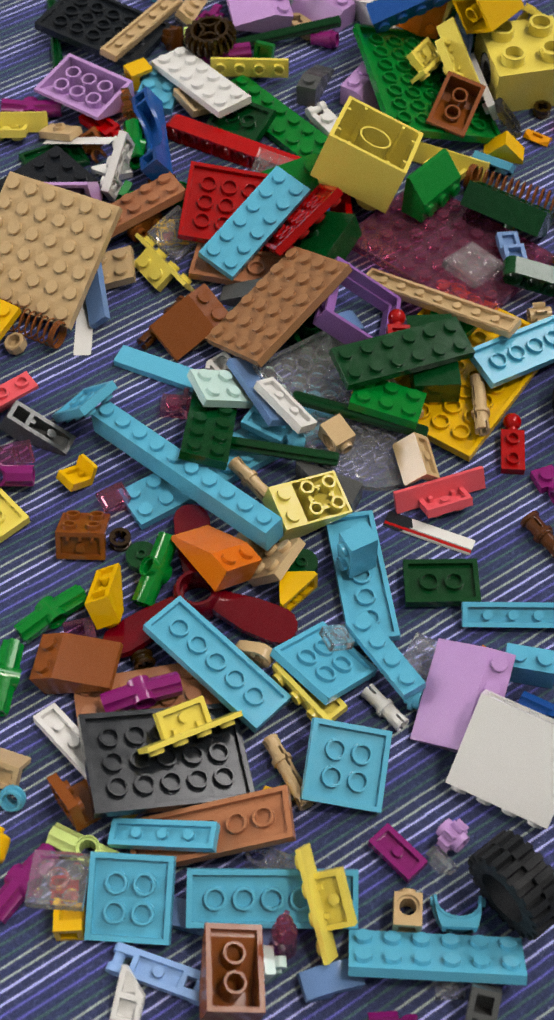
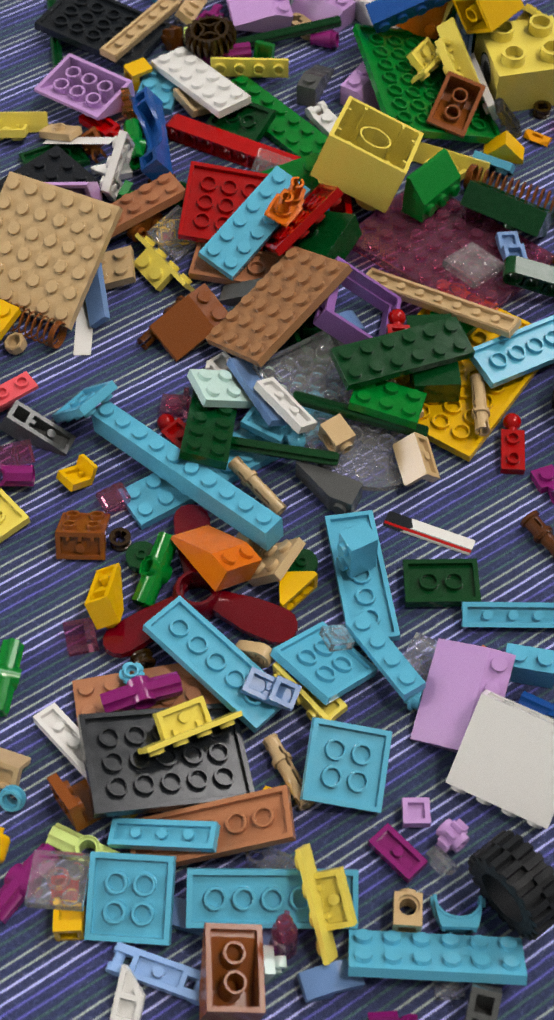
(32, 104): magenta piece -> none
(50, 613): green piece -> none
(75, 664): dark orange slope -> none
(124, 673): none -> medium azure plate
(153, 367): medium azure tile -> none
(171, 428): none -> red plate
(270, 689): none -> medium blue slope
(288, 203): none -> orange connector
(307, 503): light yellow slope -> none
(385, 707): white pin -> none
(416, 812): none -> lavender plate
(441, 494): coral bracket -> none
(538, 312): tan gear -> none

